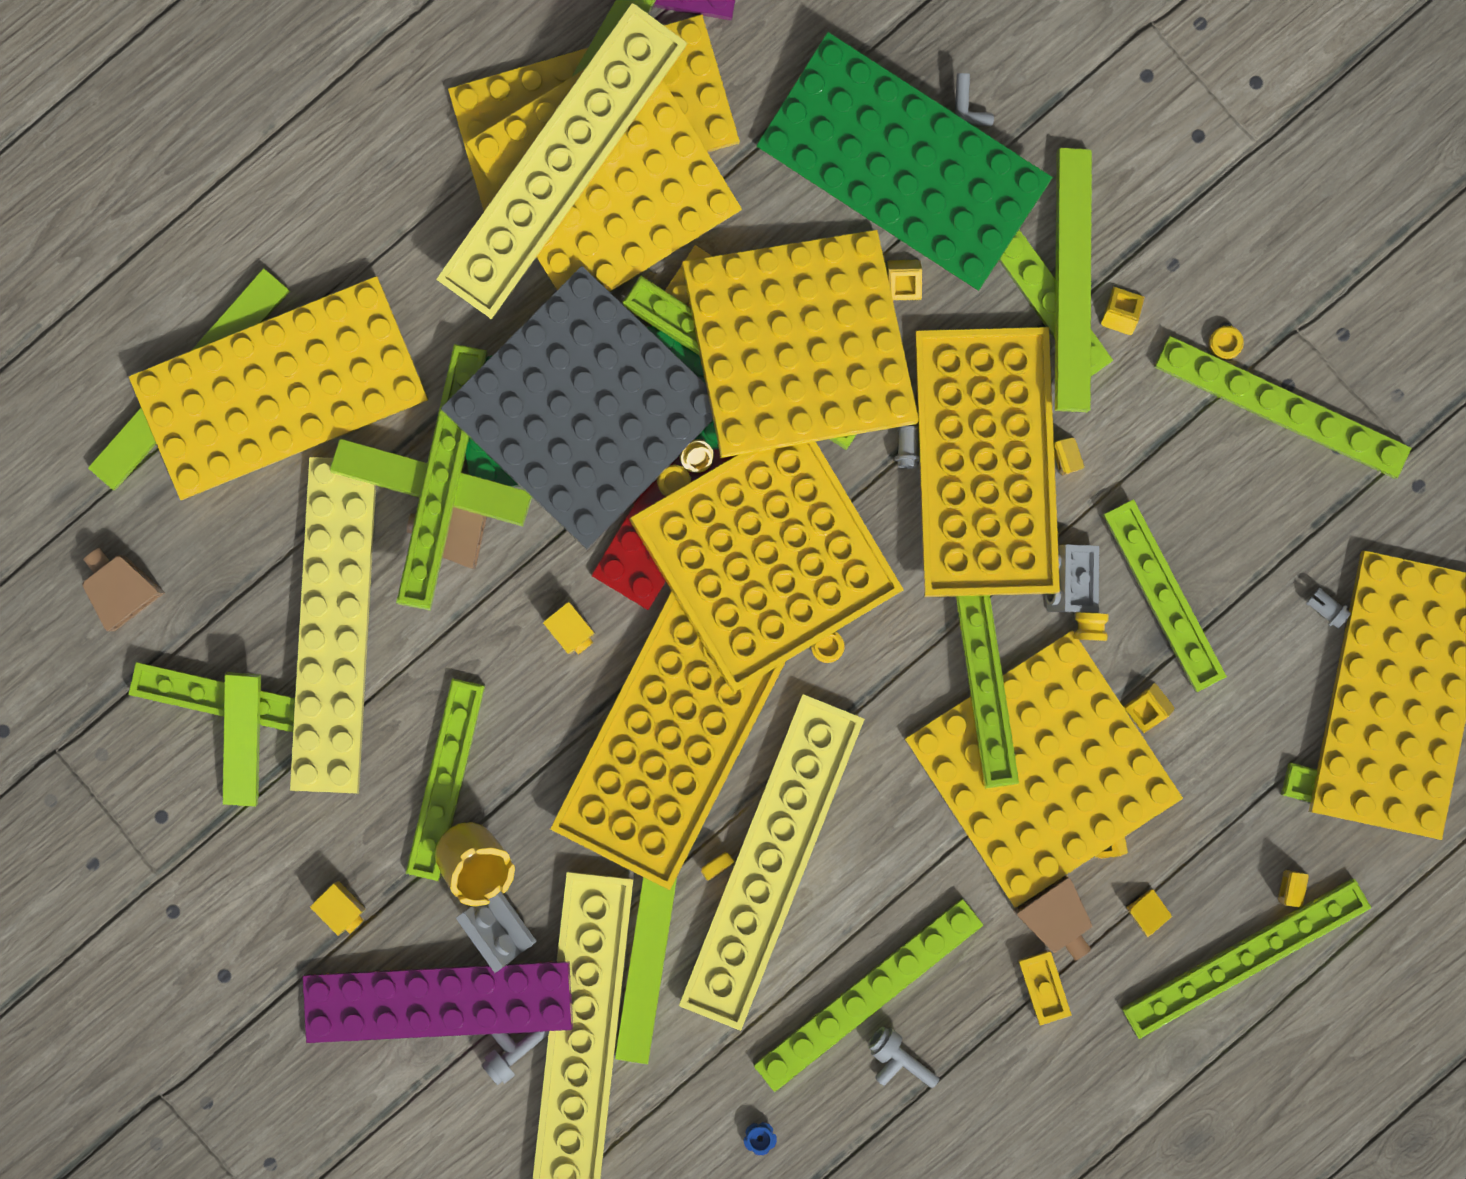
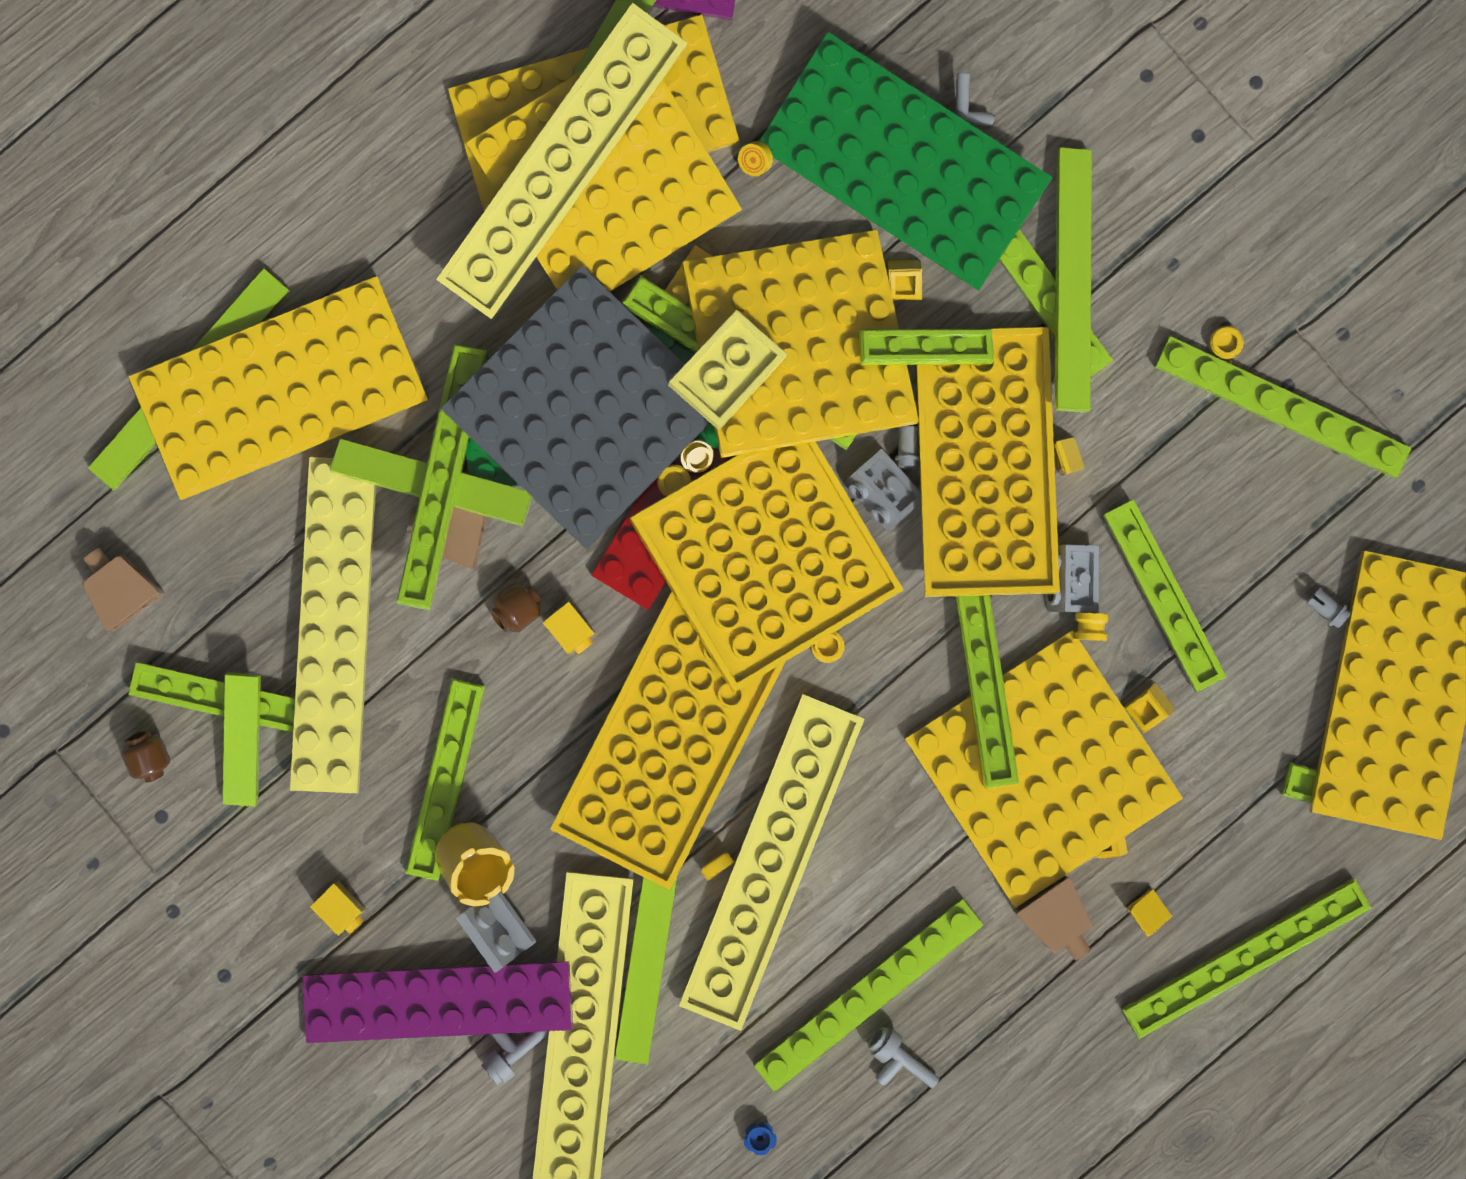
(145, 756): none -> reddish brown head
(515, 607): none -> reddish brown head
(727, 369): none -> light yellow plate
(755, 158): none -> yellow tile
(884, 490): none -> light grey bracket
(925, 346): none -> lime tile
(1044, 987): yellow plate -> none
(1122, 311): yellow slope -> none
(1293, 888): yellow slope -> none

